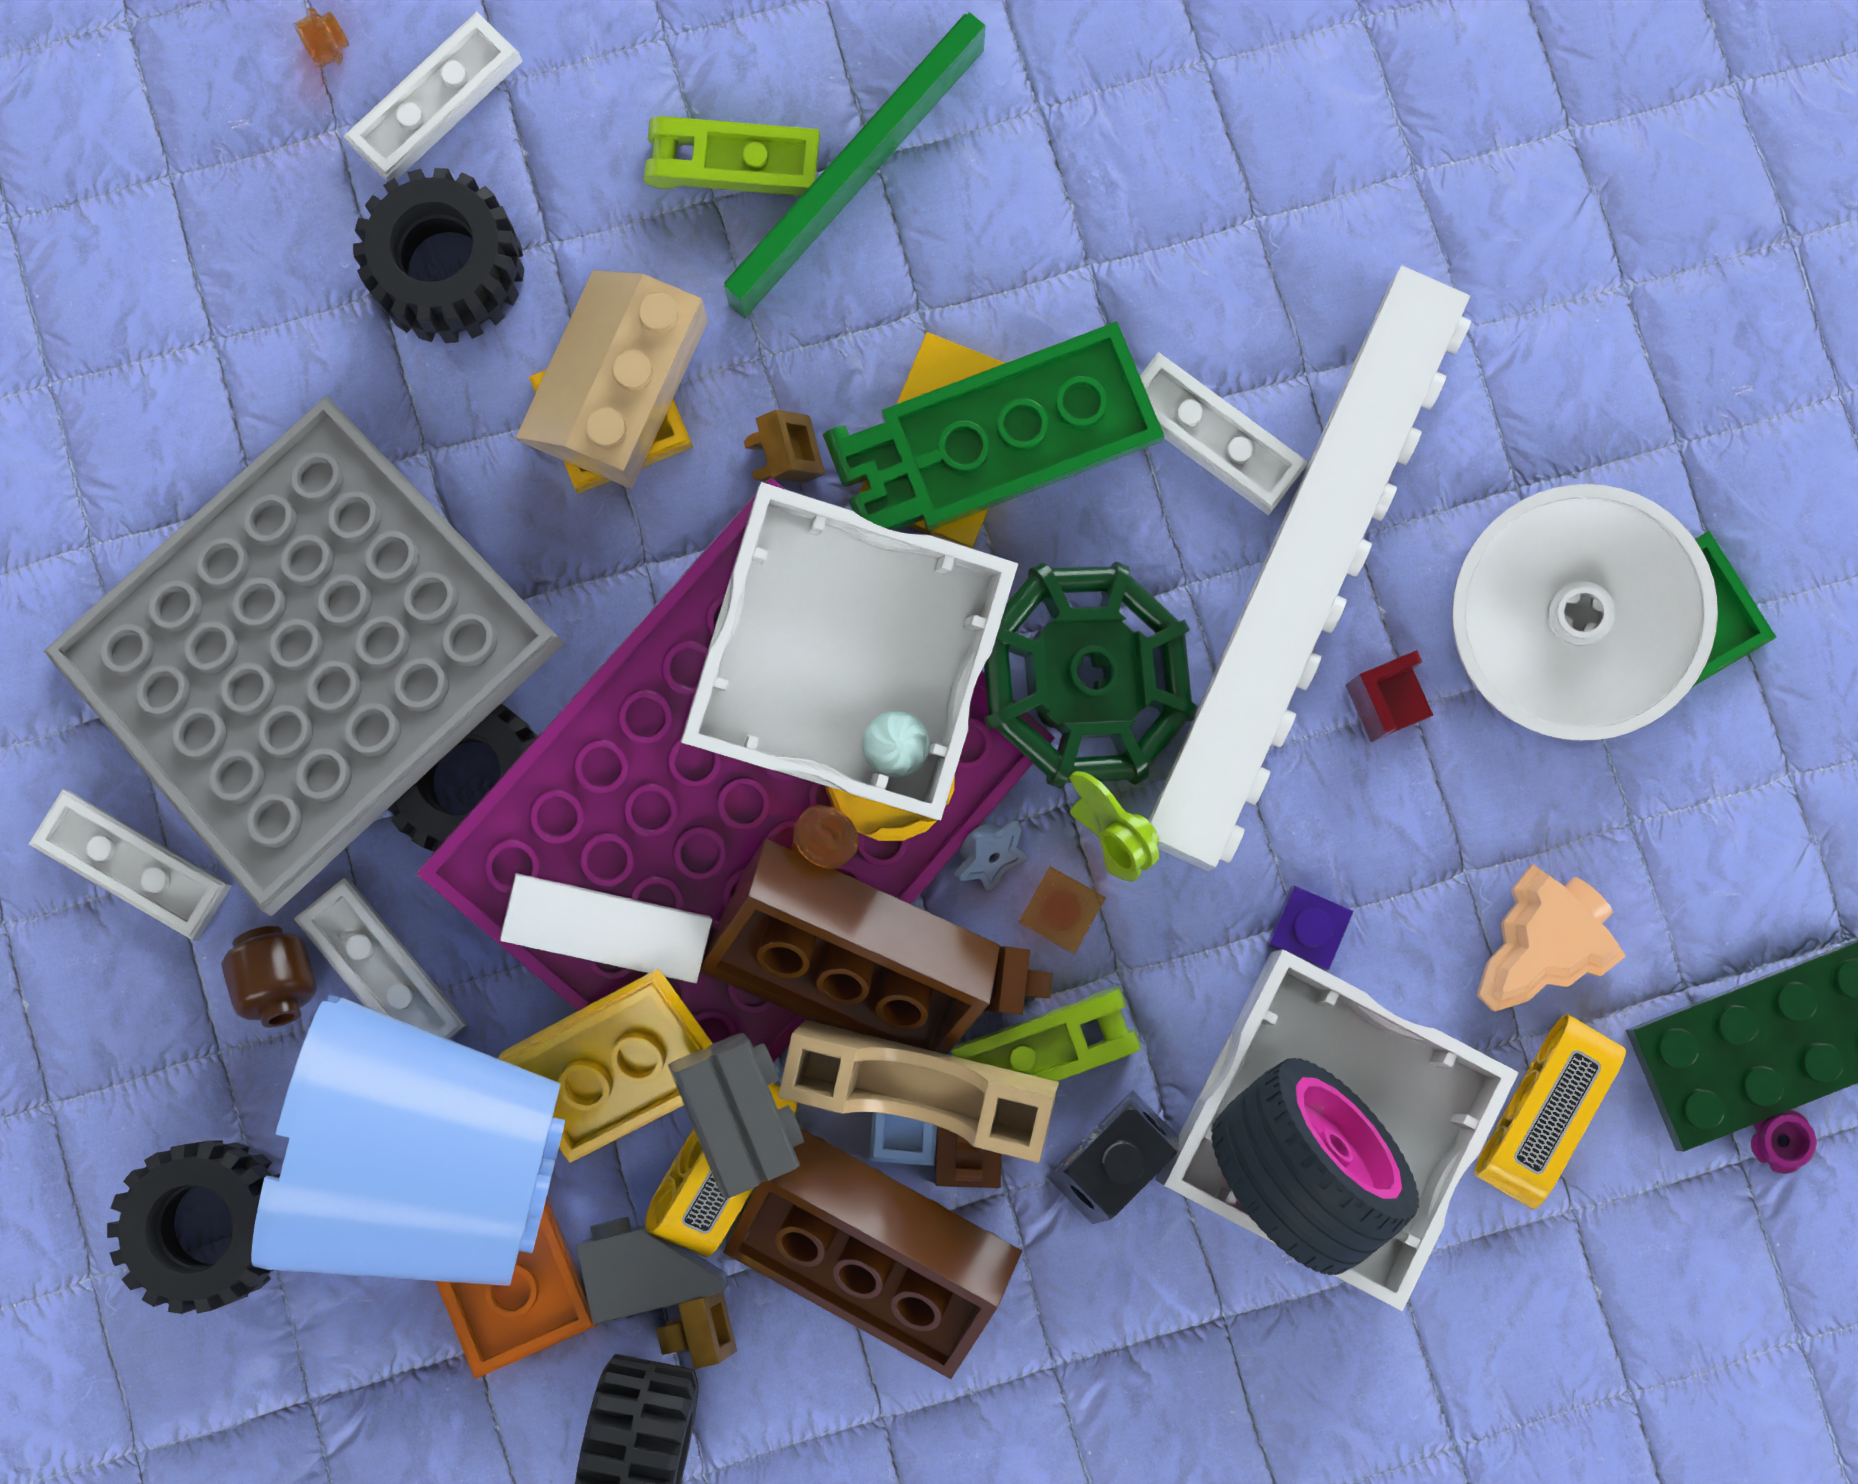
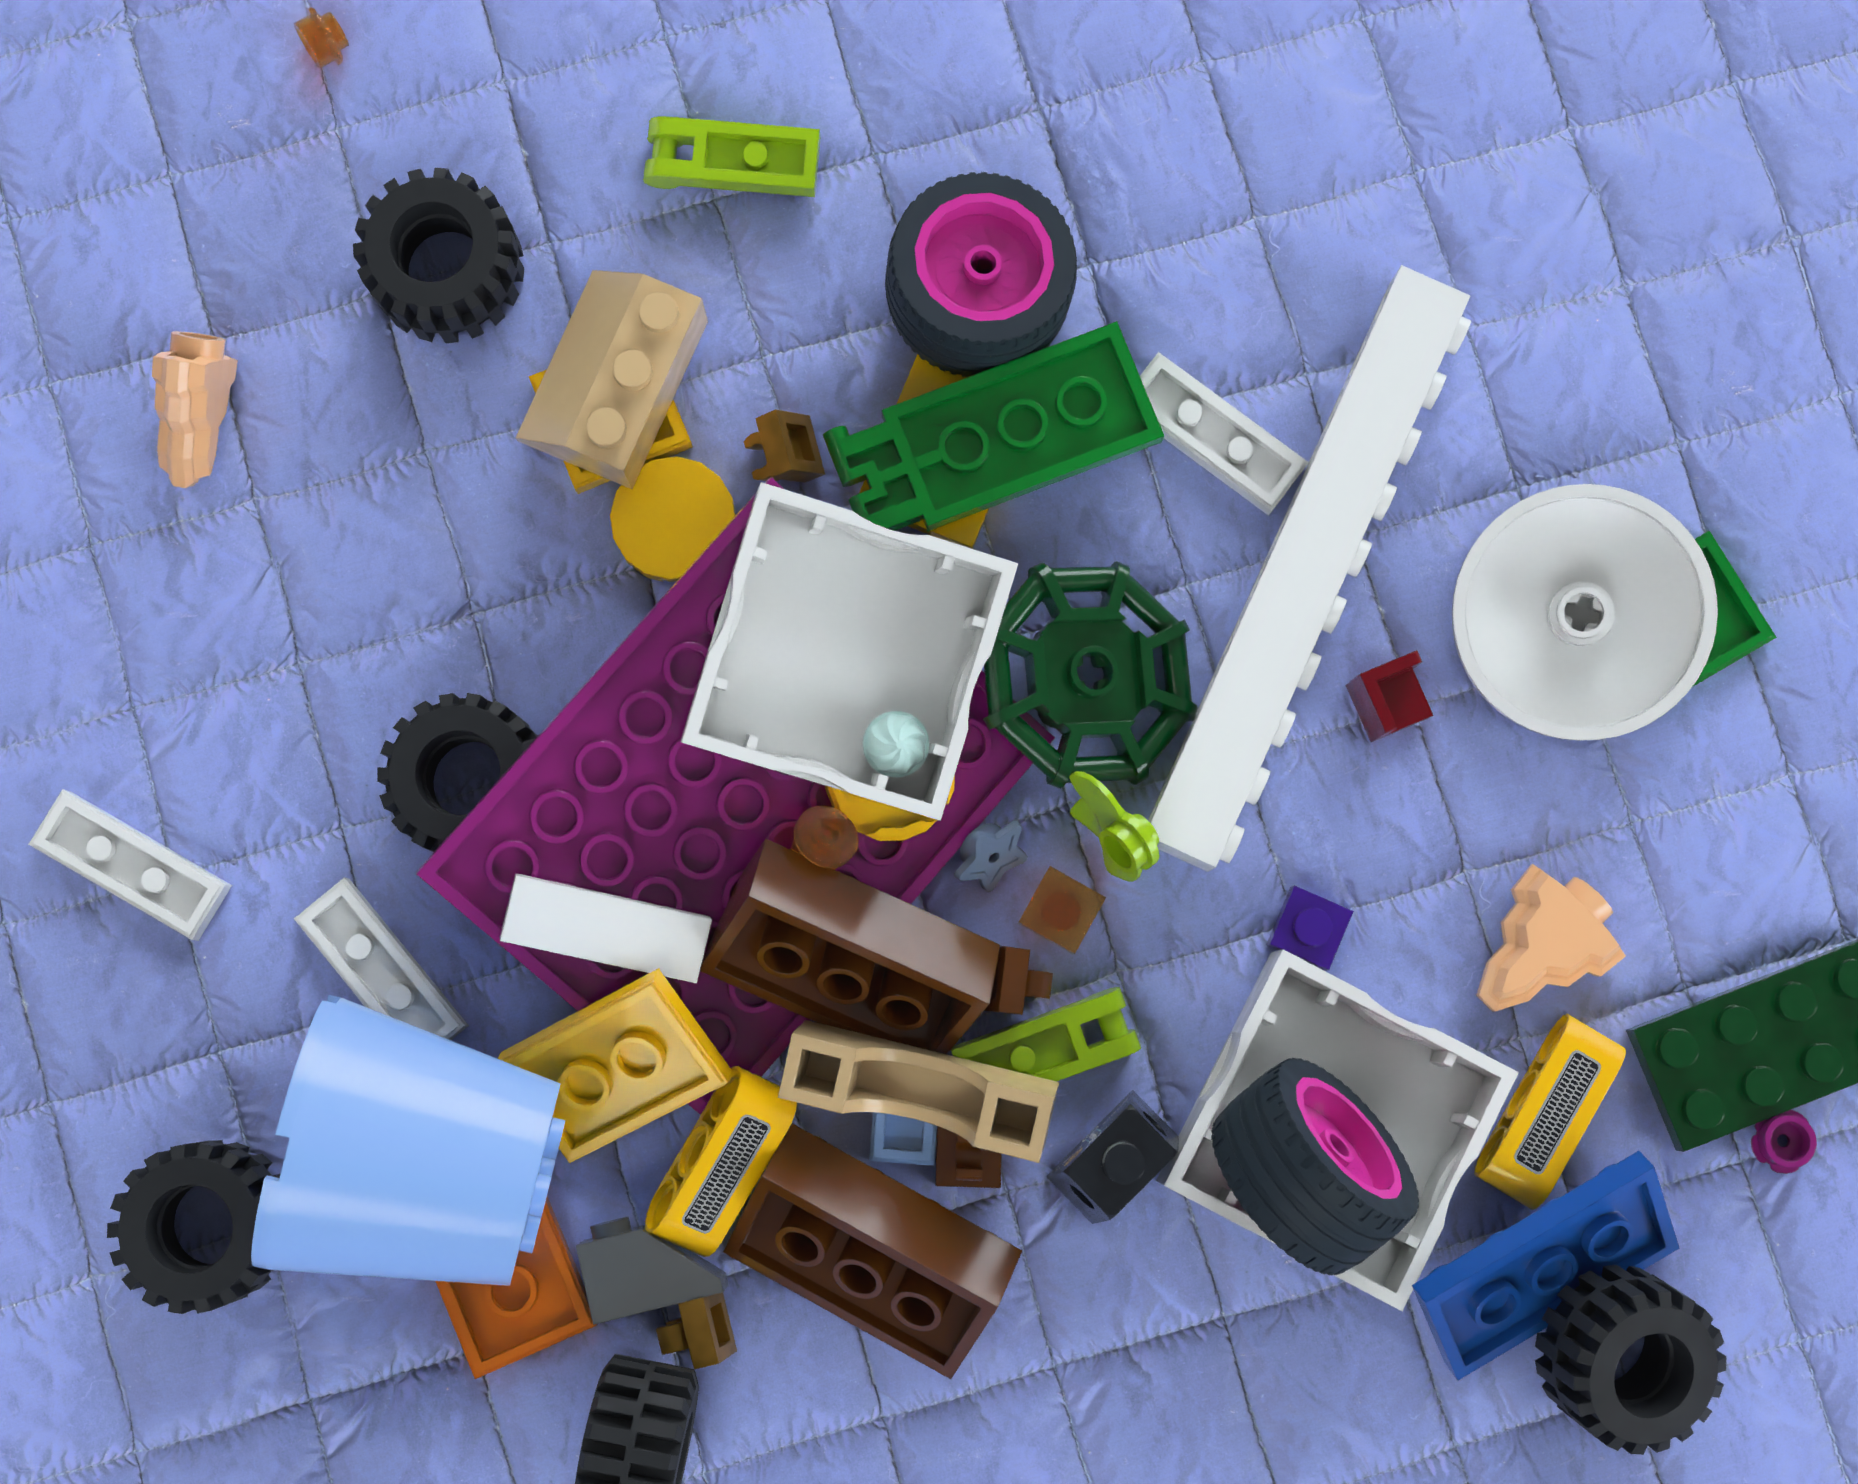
(191, 403): none -> light nougat rock
(268, 976): reddish brown head -> none
(301, 654): light grey tile -> none
(433, 98): white tile -> none
(669, 516): none -> yellow tile
(736, 1114): dark grey brick -> none
(855, 165): green tile -> none
(980, 272): none -> wheel
(1506, 1284): none -> blue plate
(1666, 1385): none -> black tyre

